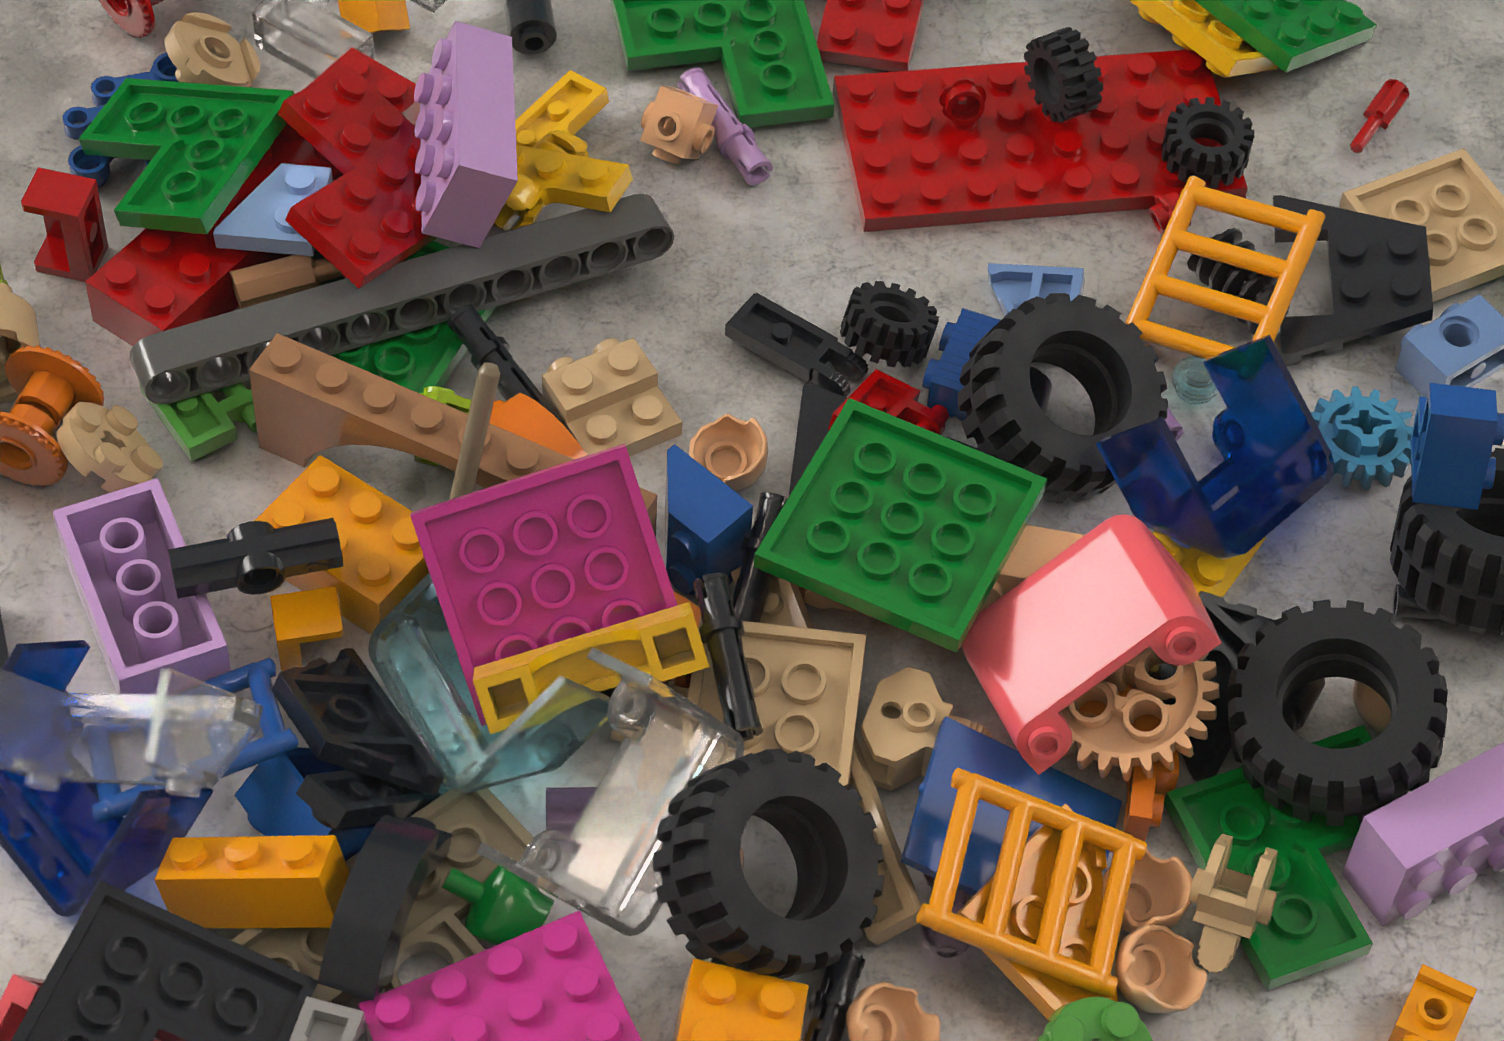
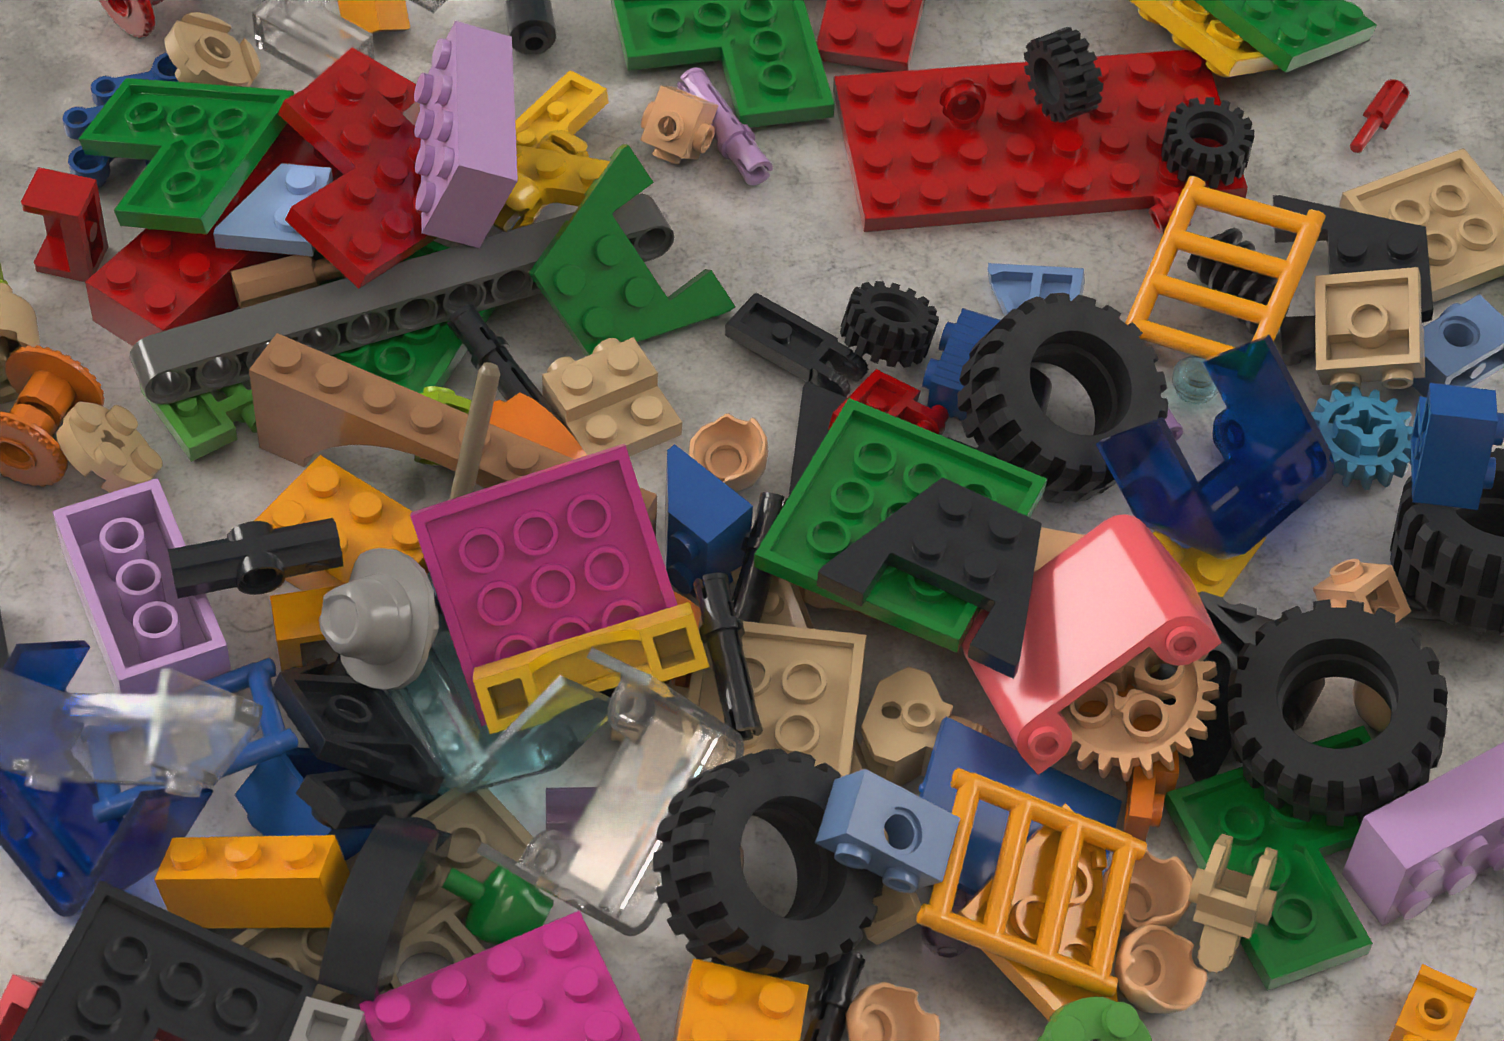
(382, 619): none -> light grey hat
(600, 279): none -> green wing
(916, 829): none -> medium blue brick
(960, 547): none -> black wing
(1365, 583): none -> light nougat brick
(1369, 328): none -> tan plate

